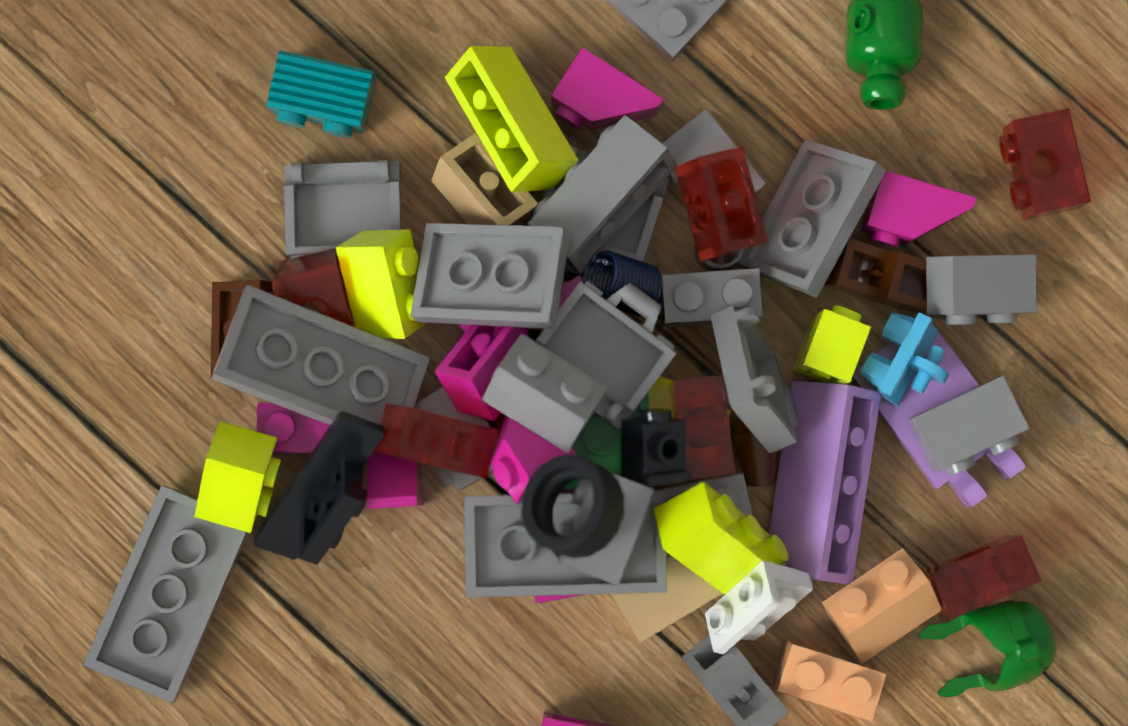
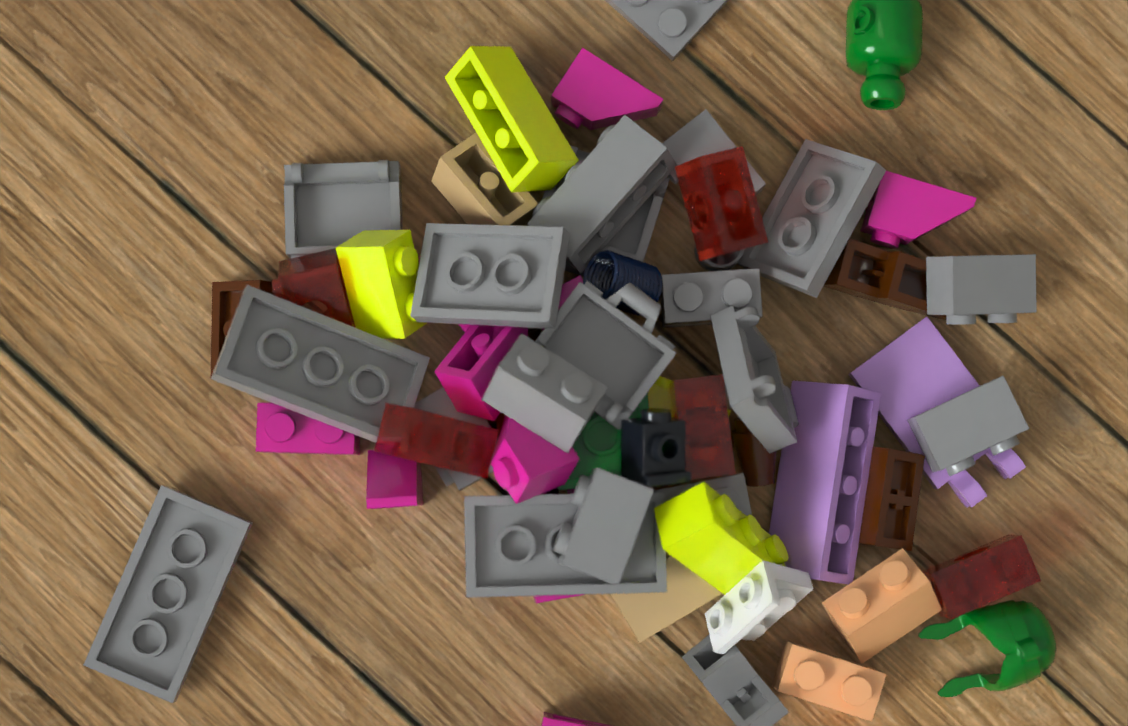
(237, 476): neon yellow brick -> none
(321, 93): teal brick -> none
(323, 493): black bracket -> none
(542, 494): black tyre -> none
(832, 346): neon yellow brick -> none
(892, 498): none -> reddish brown hinge
(914, 340): medium azure hips -> none
(1055, 139): clear red brick -> none

